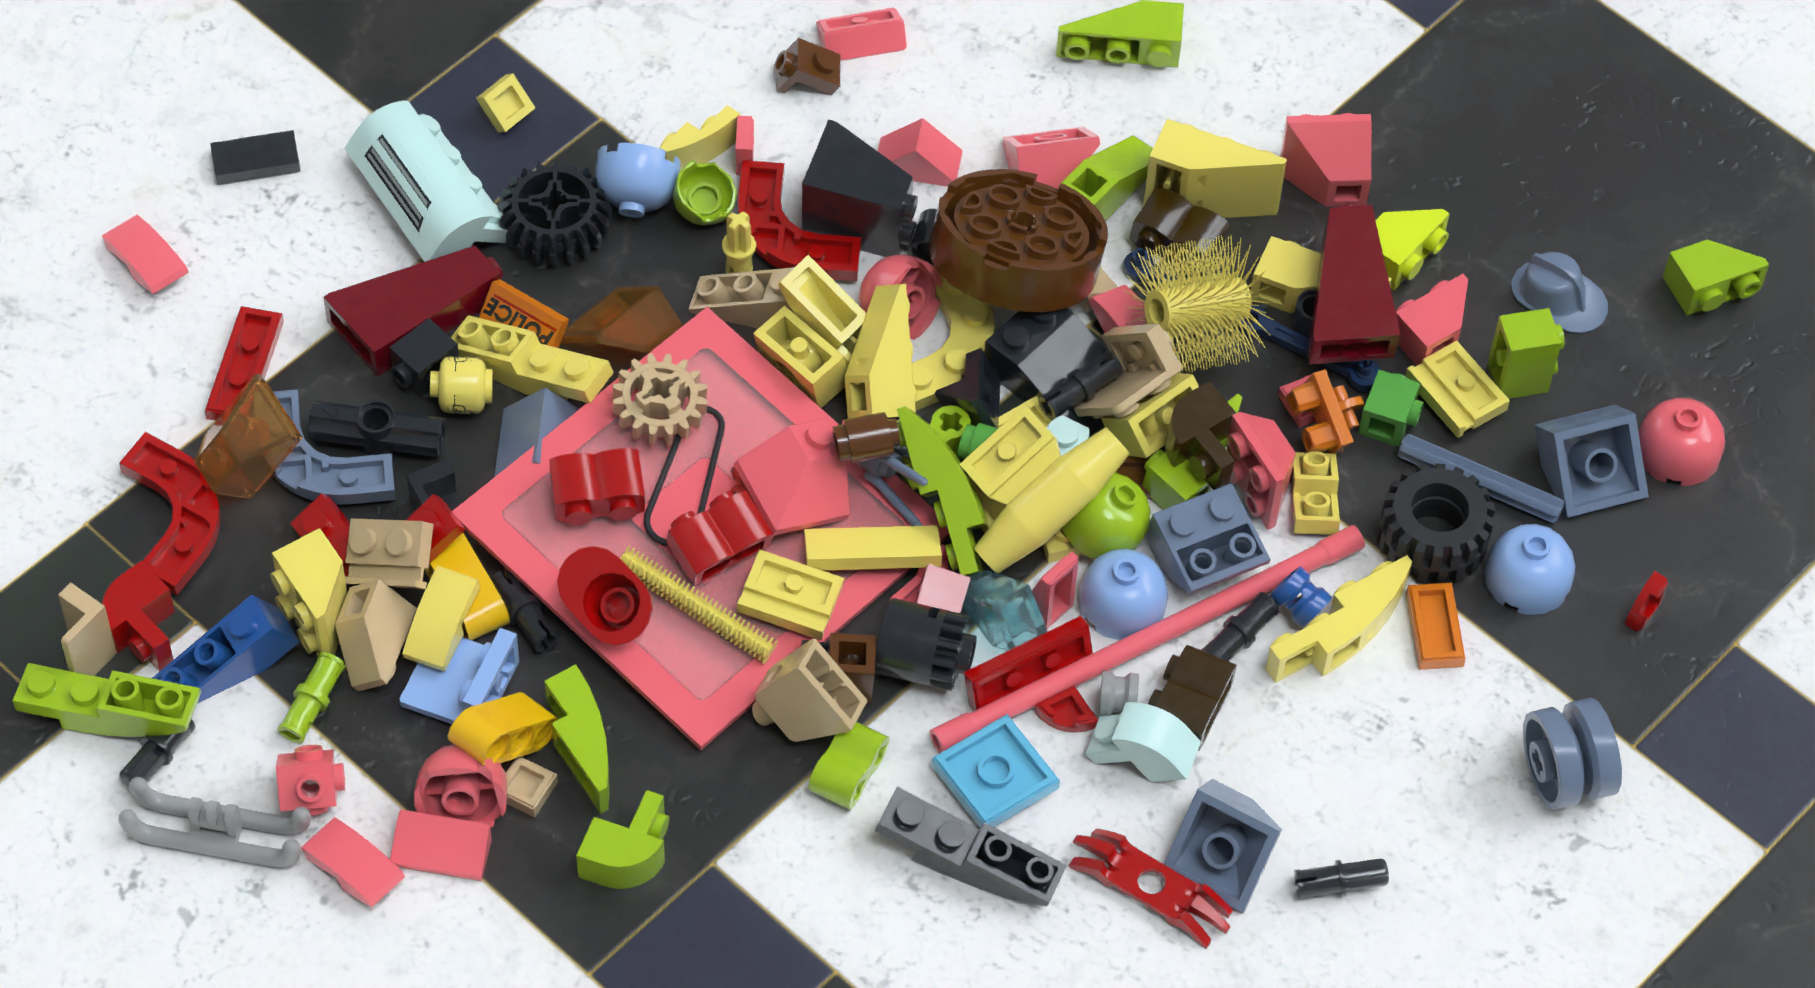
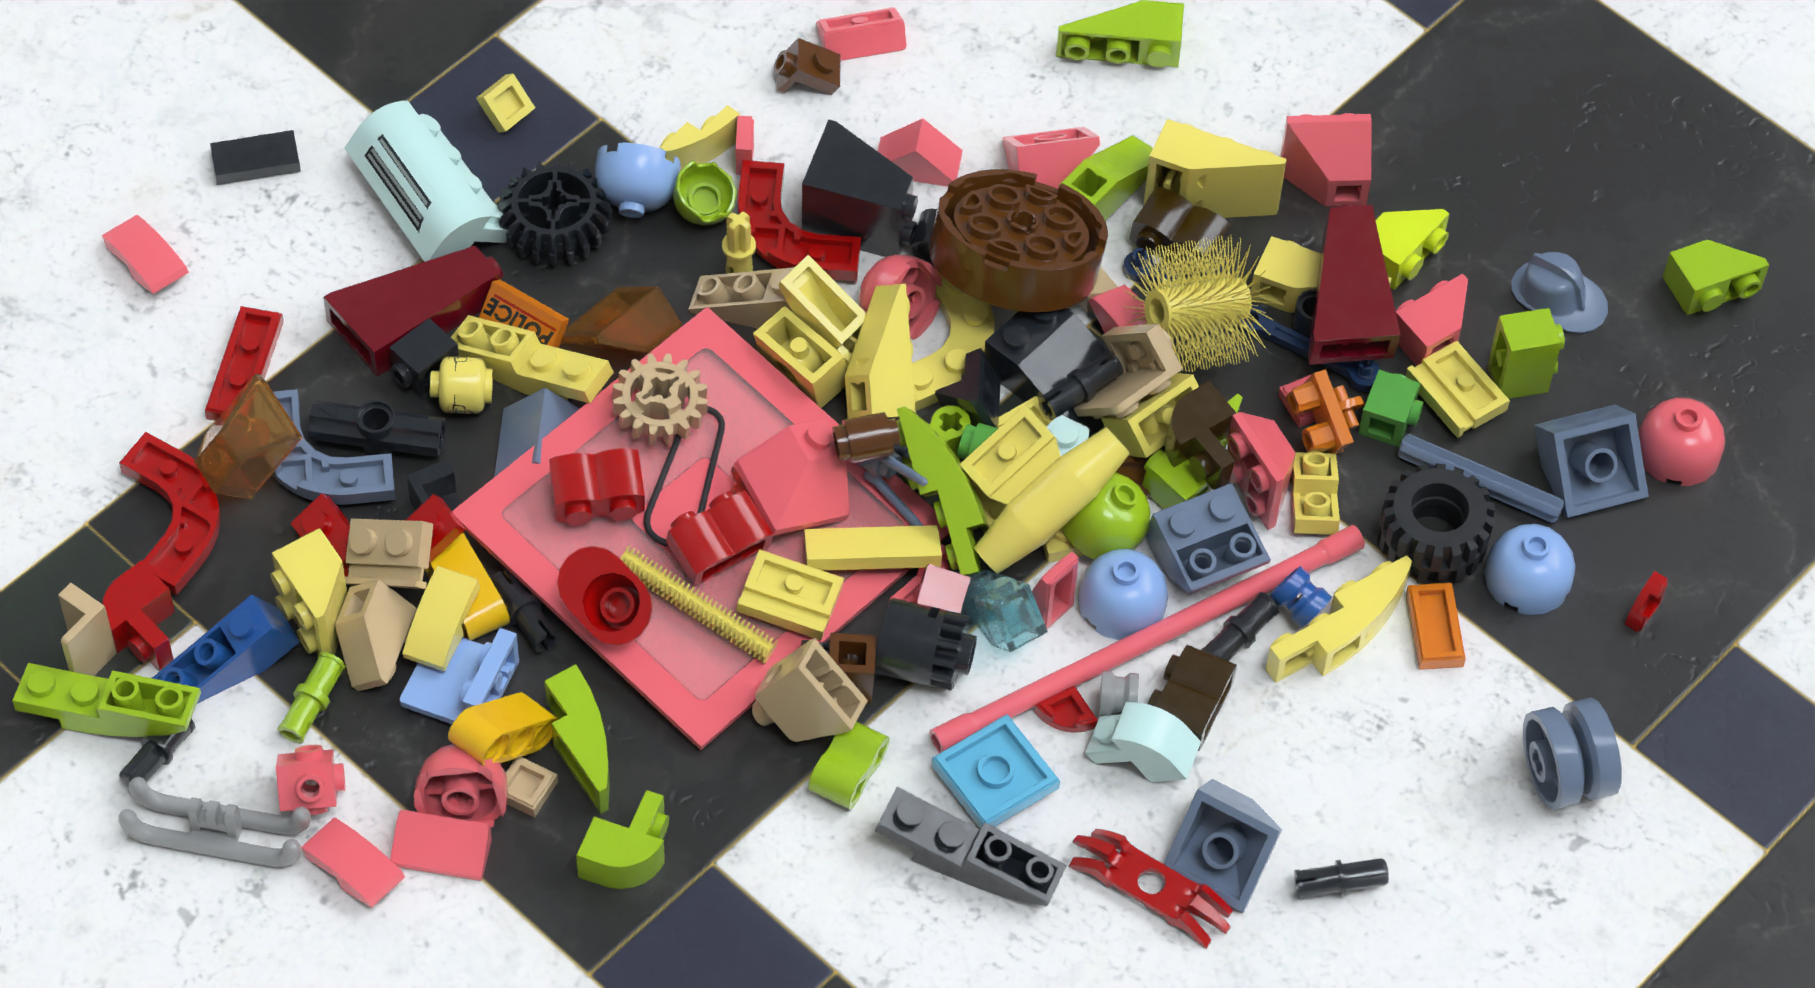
(1028, 662): red tile -> none

